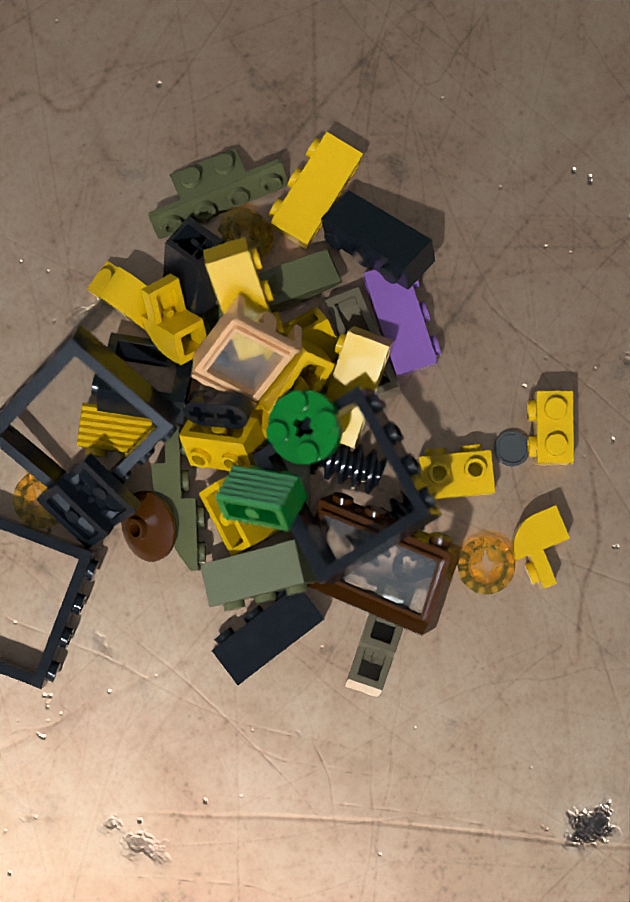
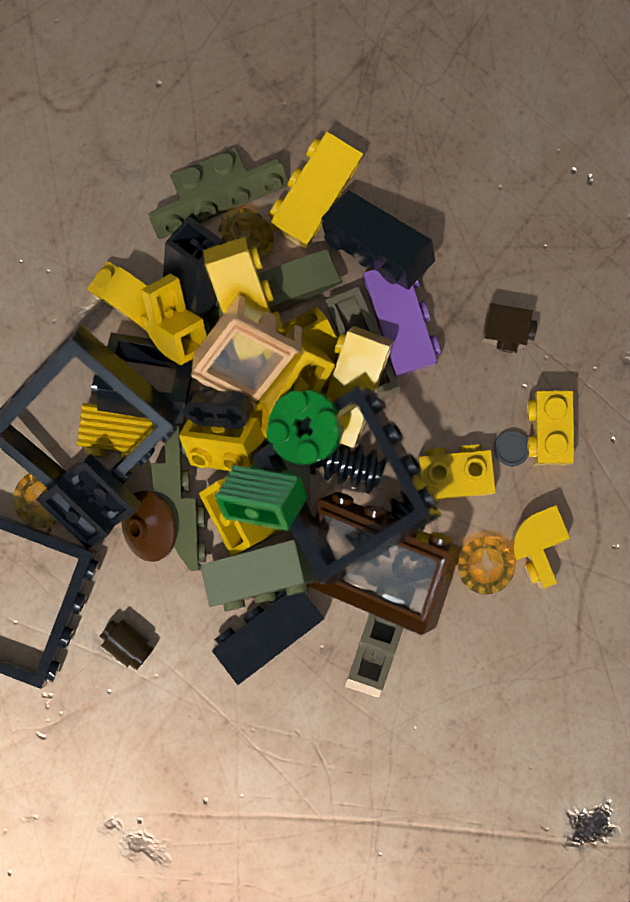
(125, 644): none -> dark brown brick
(508, 327): none -> dark brown brick

